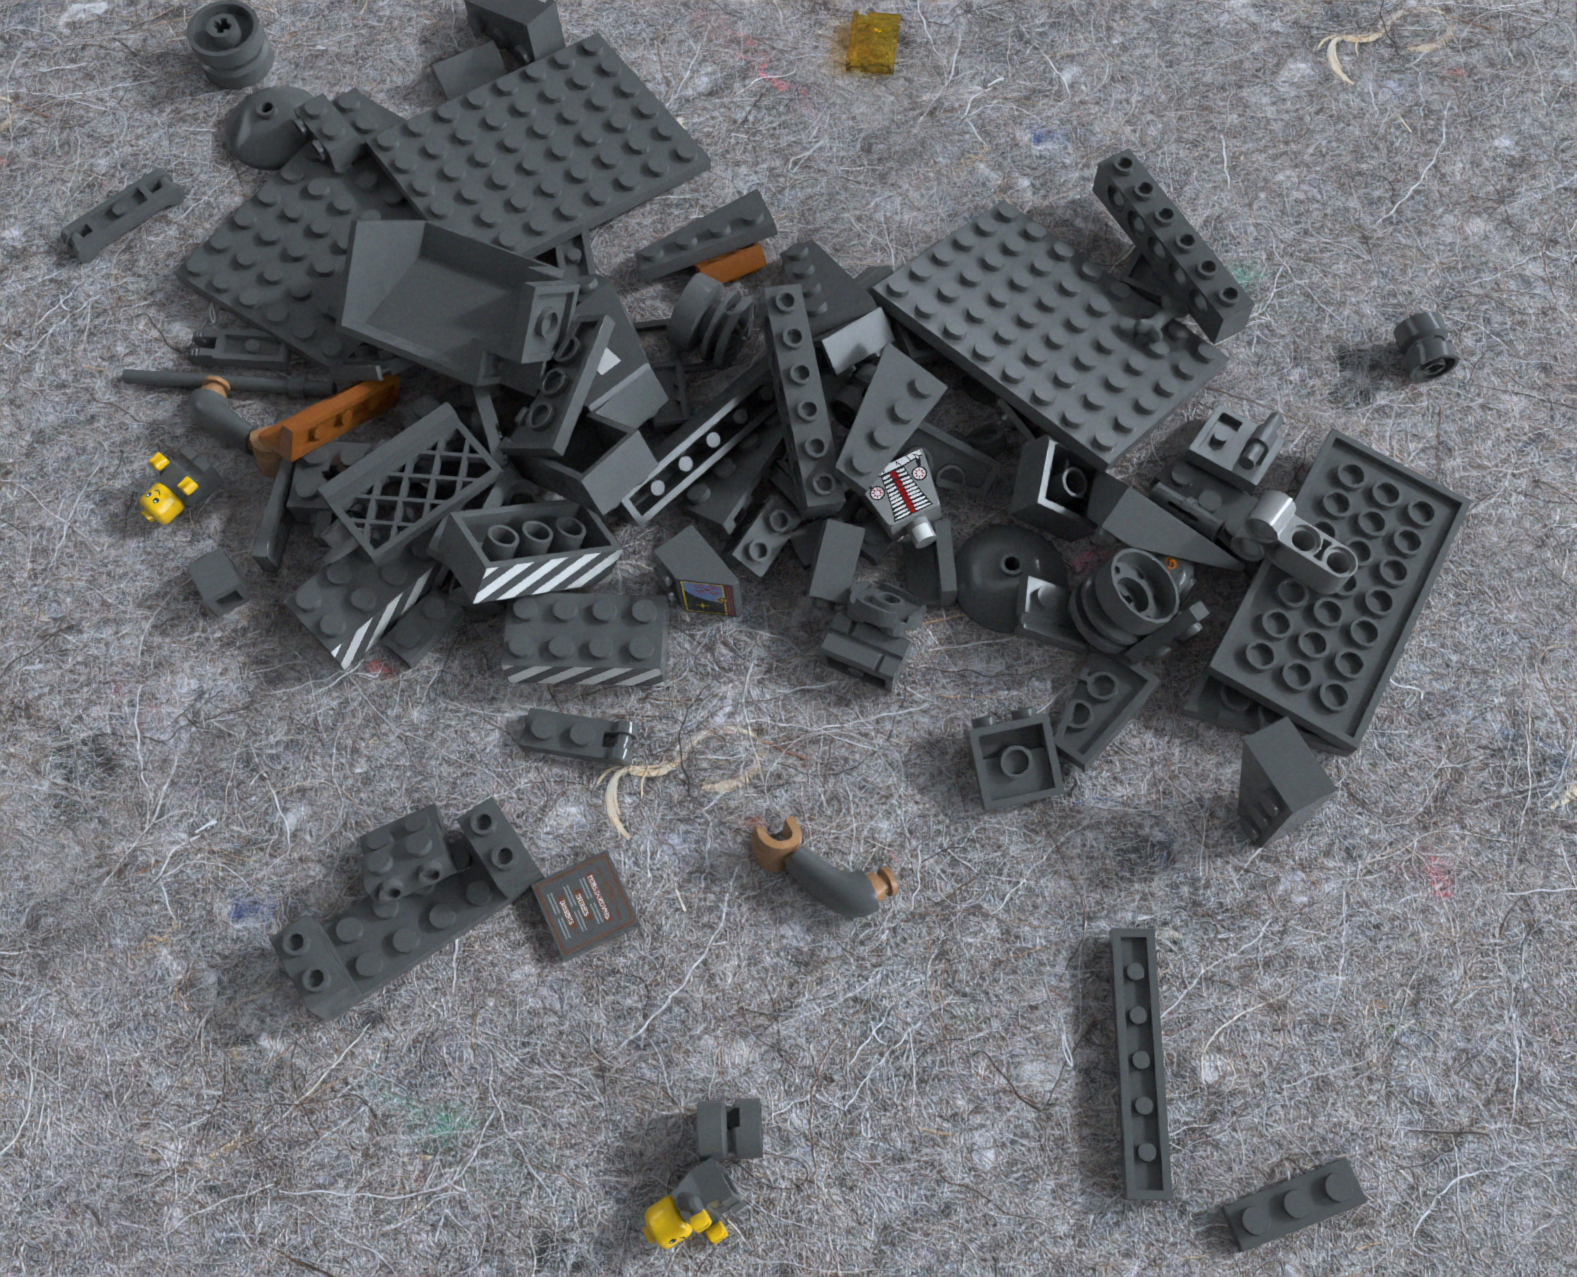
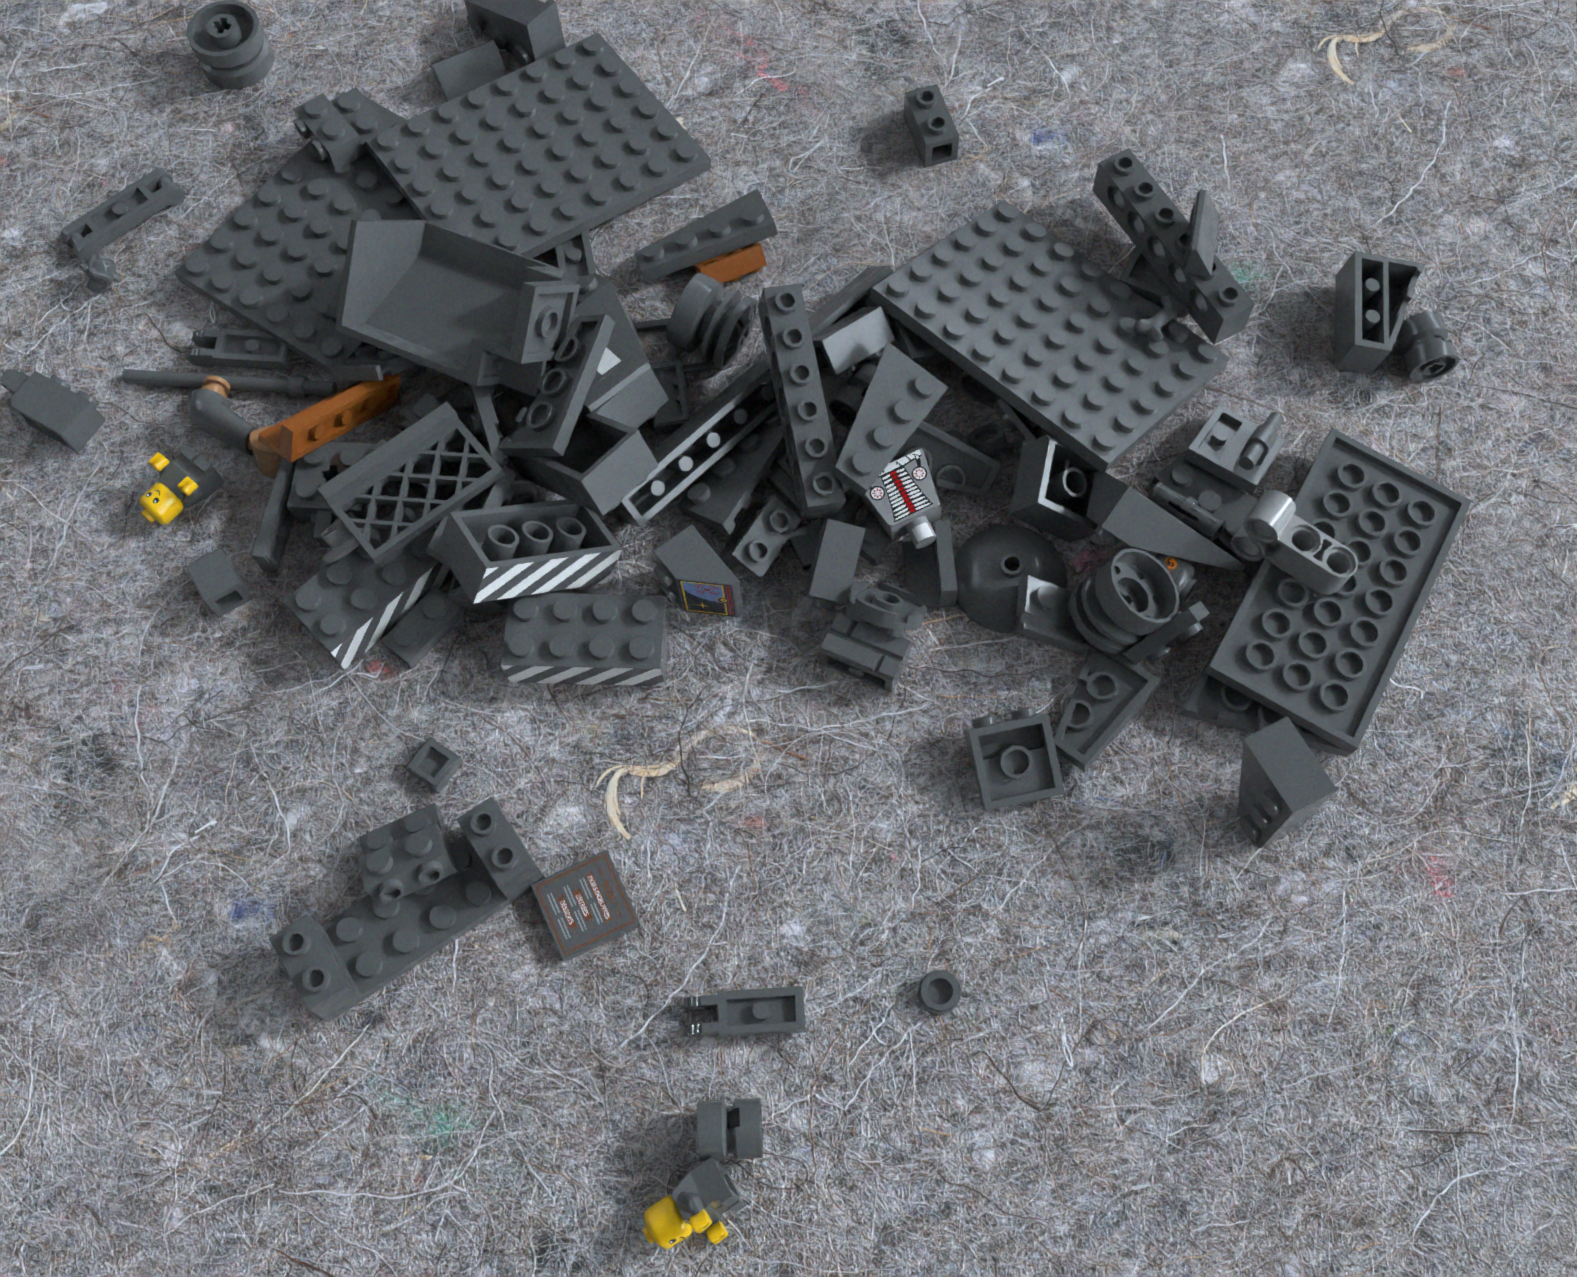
(53, 407): none -> dark grey hinge
(100, 272): none -> dark grey plant
(263, 129): dark grey dish -> none
(434, 764): none -> dark grey tile
(578, 737): dark grey plate -> none
(750, 1012): none -> dark grey hinge
(827, 288): dark grey wing -> none
(841, 891): piece -> none
(873, 42): clear yellow plate -> none
(931, 125): none -> dark grey brick
(939, 992): none -> dark grey tile
(1140, 1066): dark grey plate -> none
(1201, 236): none -> dark grey slope
(1293, 1205): dark grey plate -> none
(1370, 308): none -> dark grey wedge

